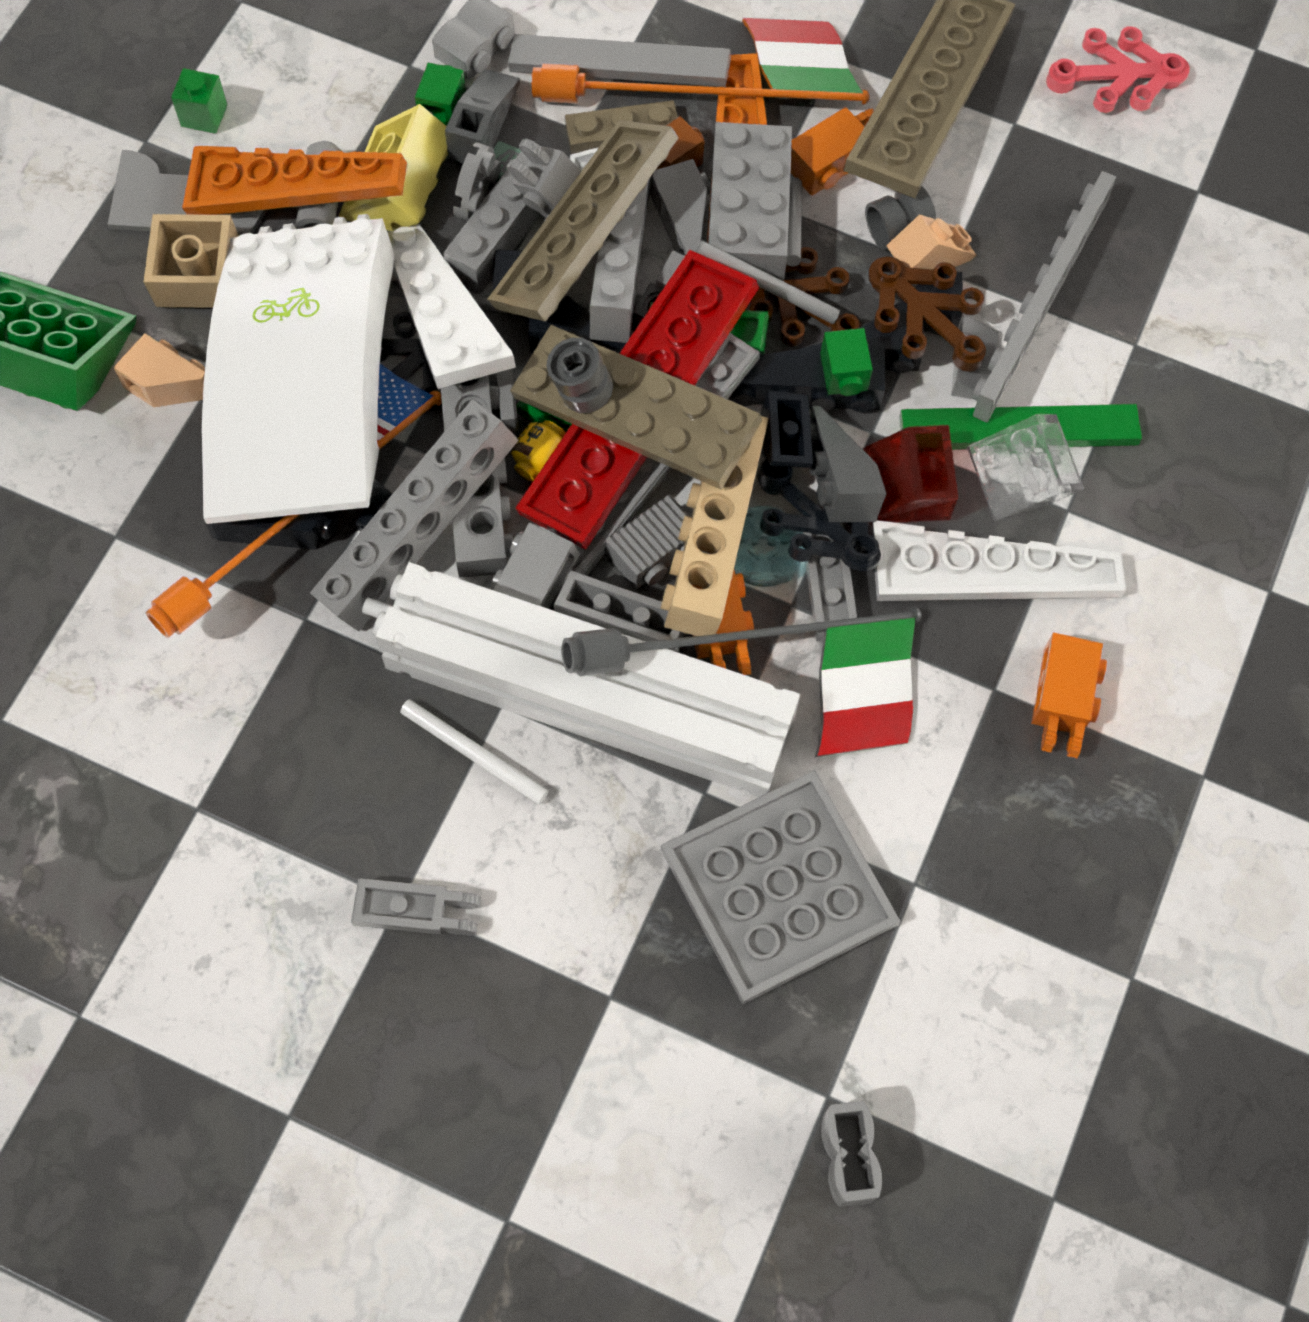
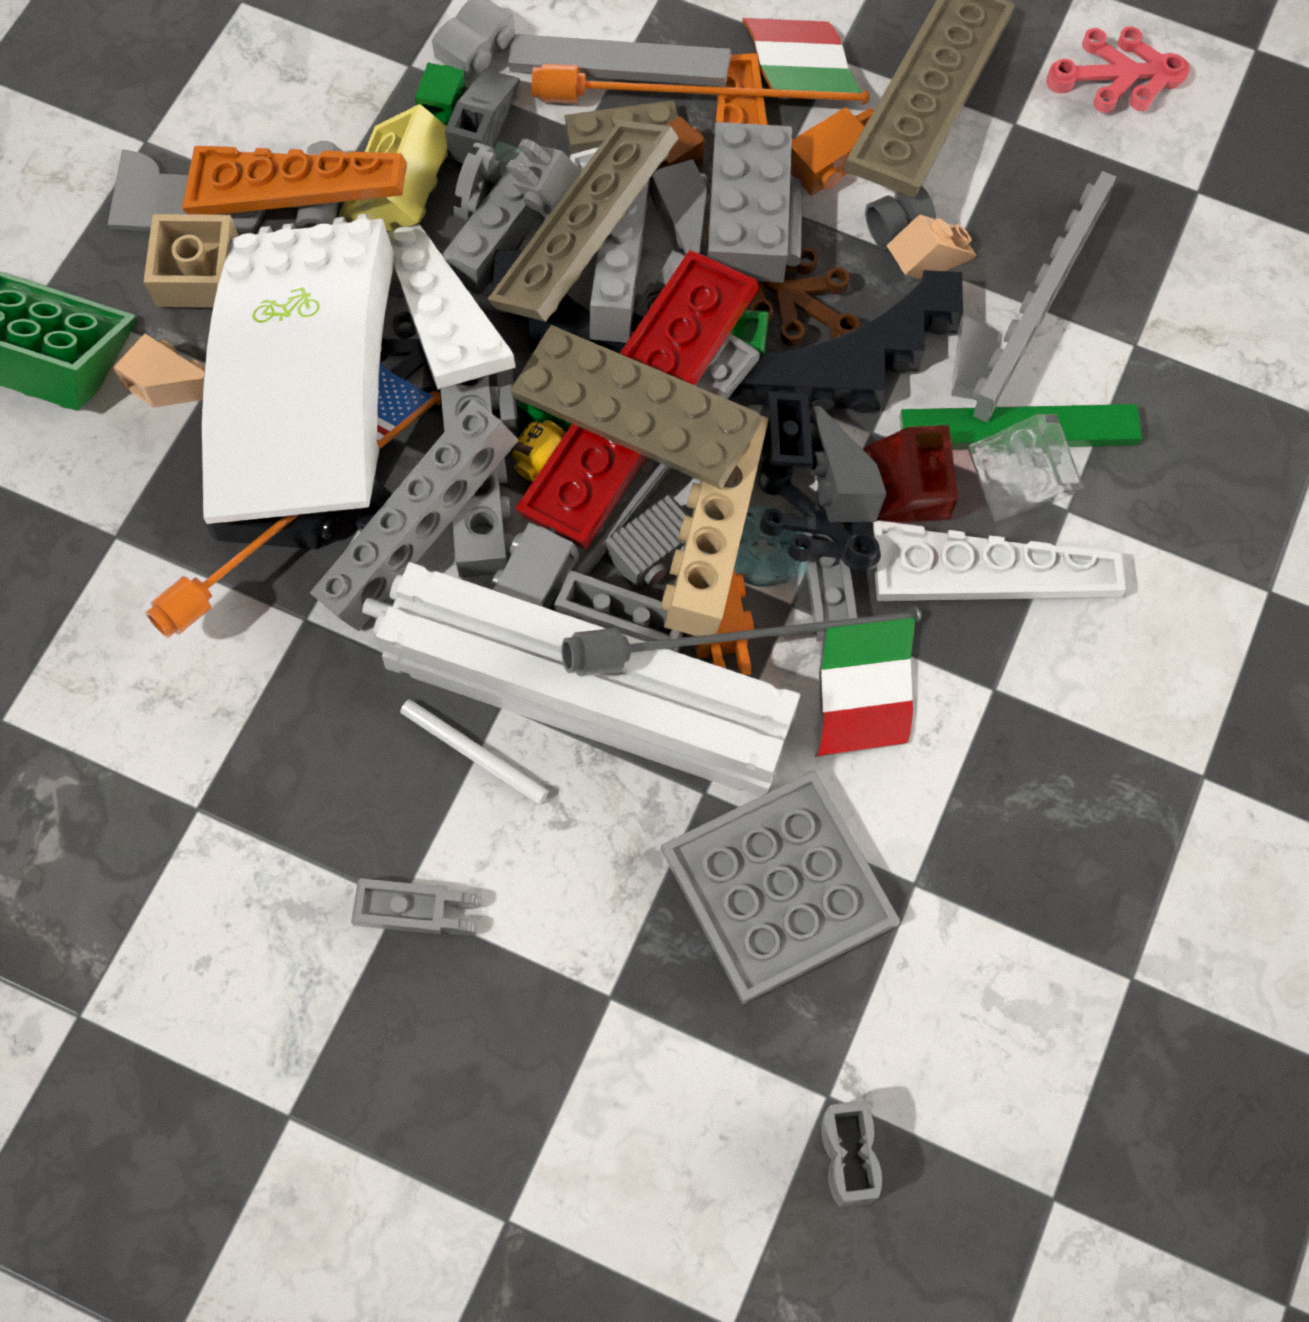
(199, 100): green brick -> none
(579, 375): dark grey wheel -> none
(772, 284): light grey bar -> none
(846, 361): green brick -> none
(926, 306): reddish brown plant -> none
(1067, 690): orange hinge -> none

